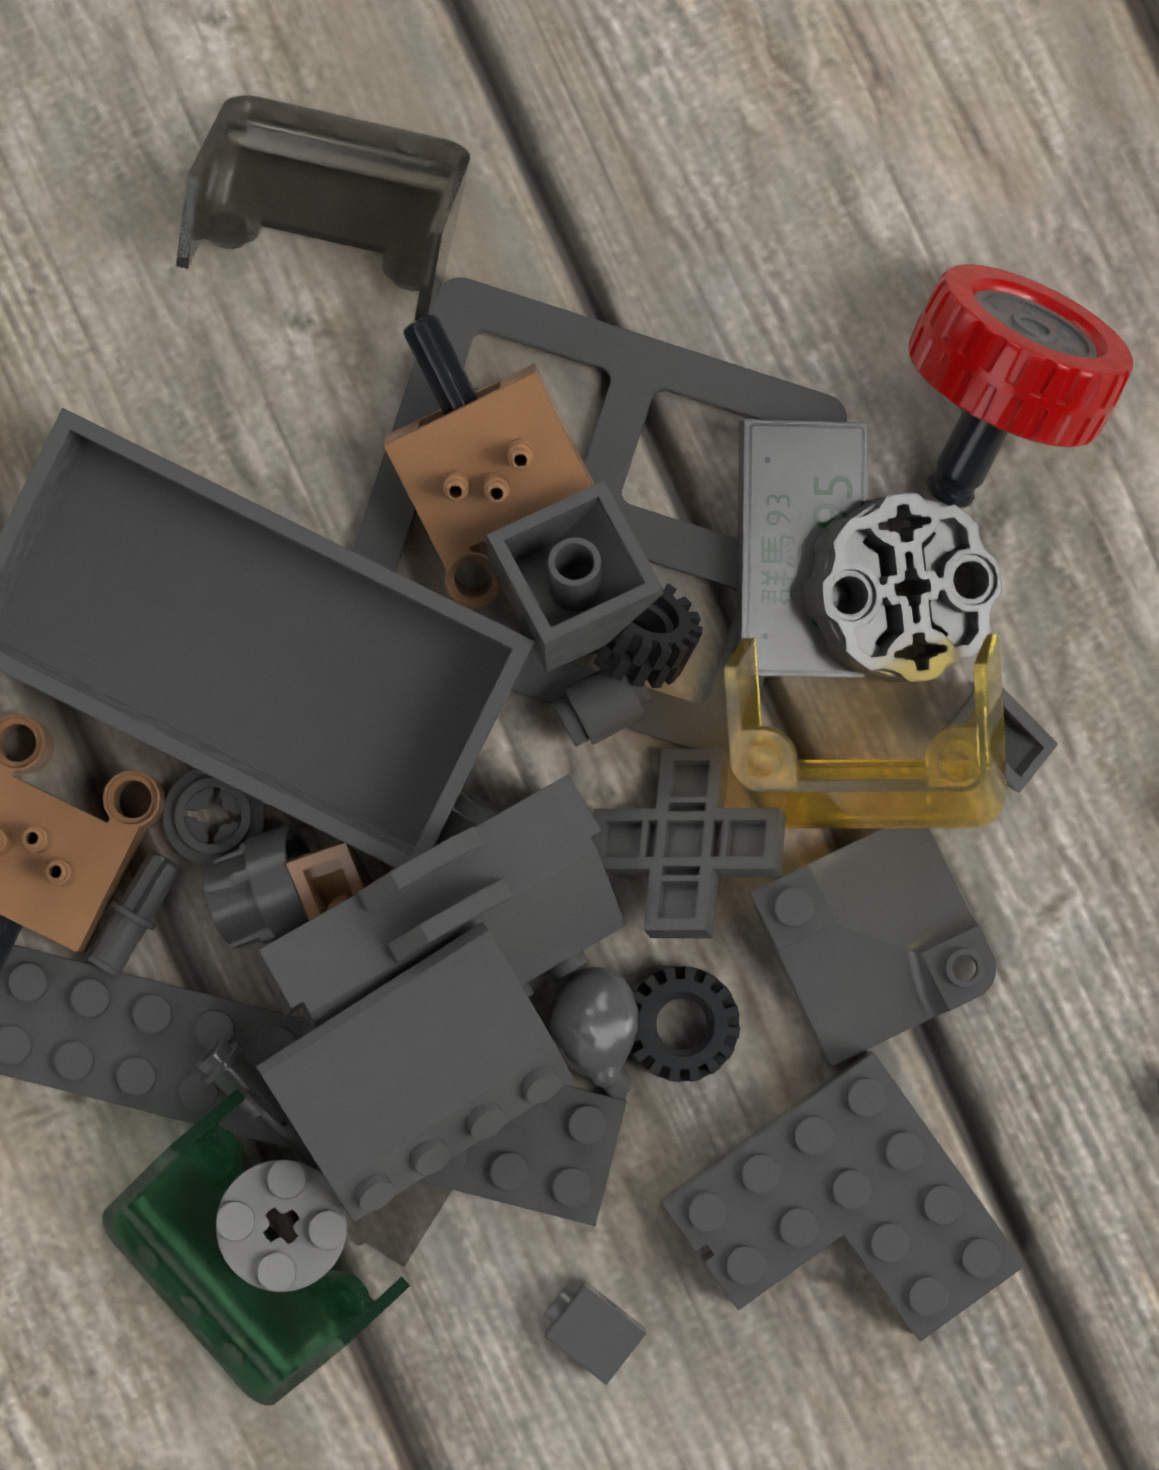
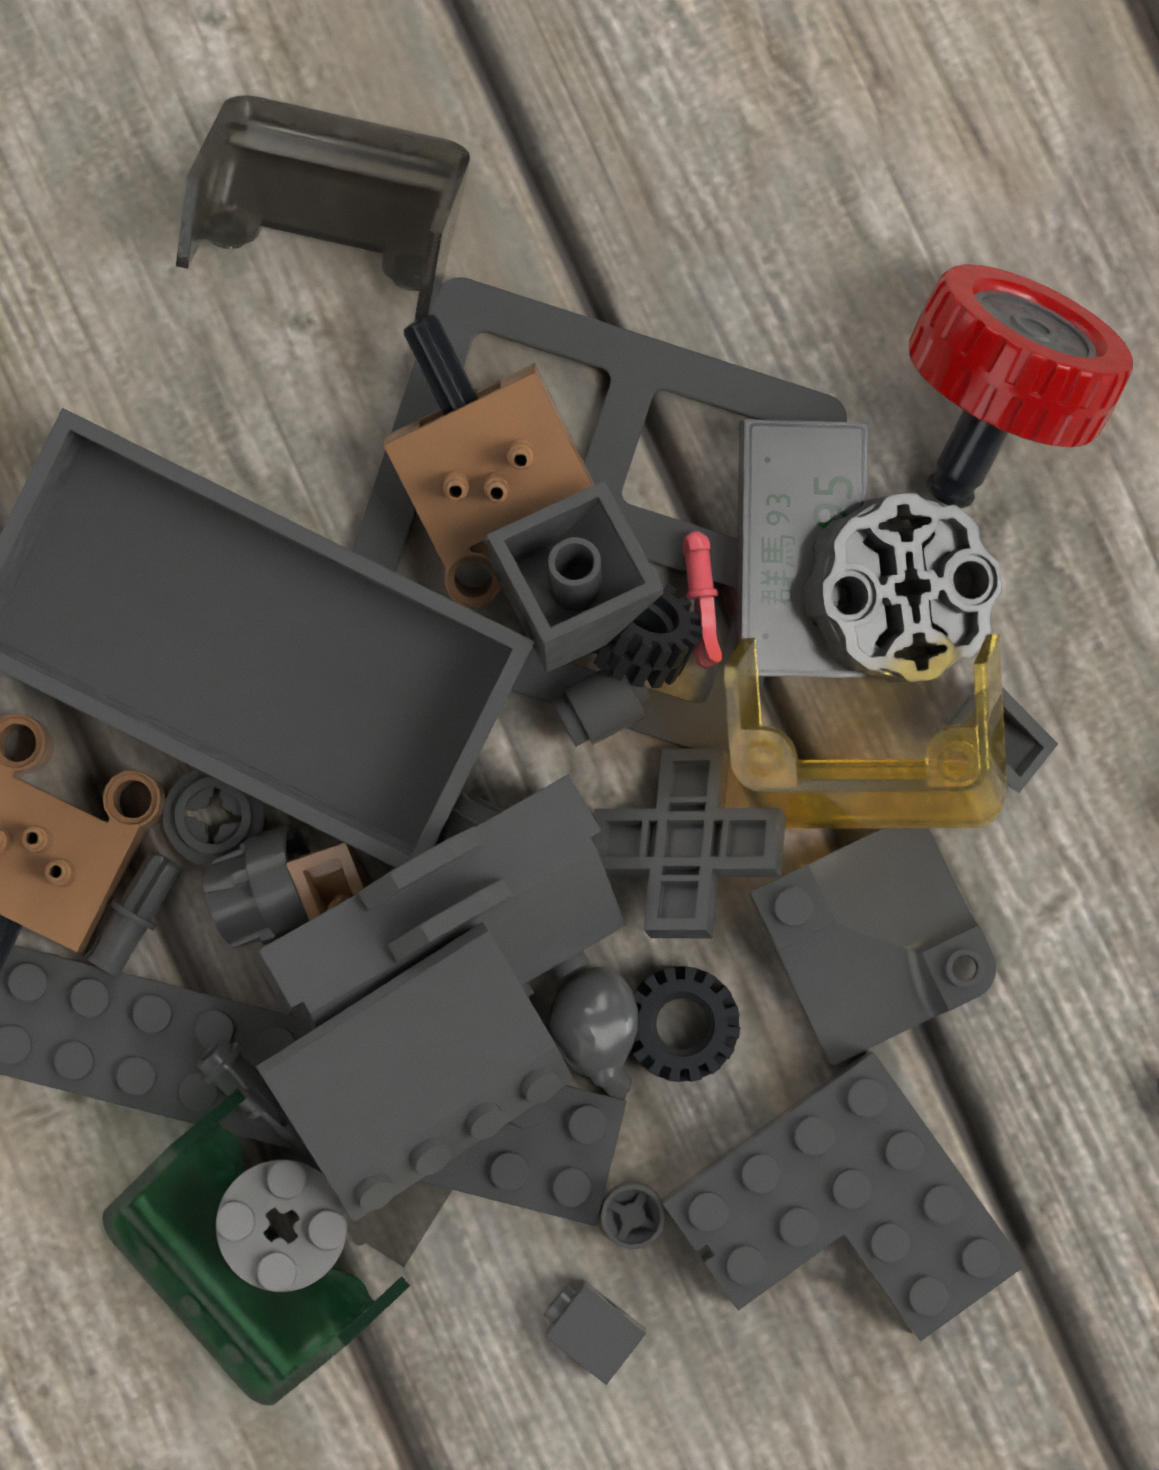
(629, 1223): none -> dark grey wheel
(701, 591): none -> coral piece

